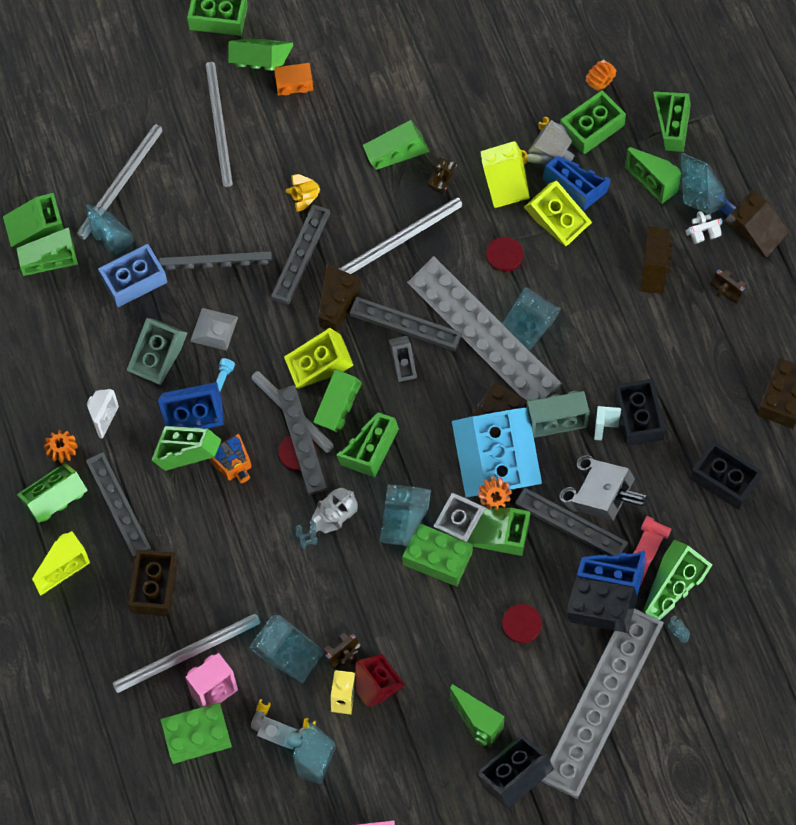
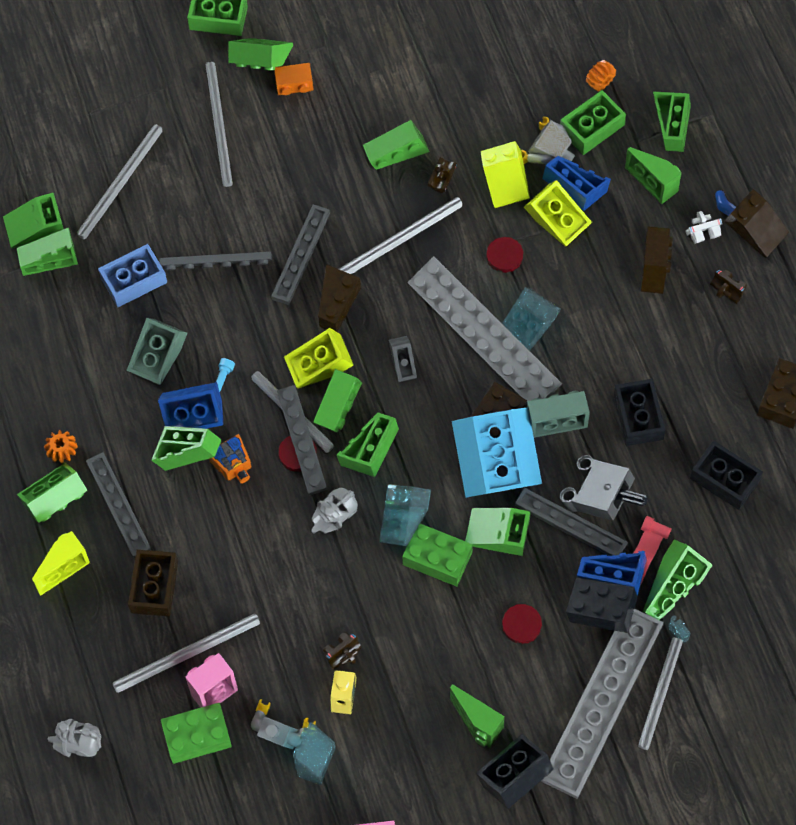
(76, 738): none -> light grey helmet
(102, 409): white slope -> none
(108, 229): clear light blue slope -> none
(214, 329): light grey slope -> none
(286, 648): clear light blue slope -> none
(304, 191): yellow brick -> none
(313, 529): clear light blue piece -> none
(376, 680): dark red slope -> none
(405, 324): dark grey plate -> none
(459, 517): light grey slope -> none
(496, 499): orange gear -> none
(606, 417): light aqua panel -> none
(660, 693): none -> light grey axle
(701, 185): clear light blue slope -> none

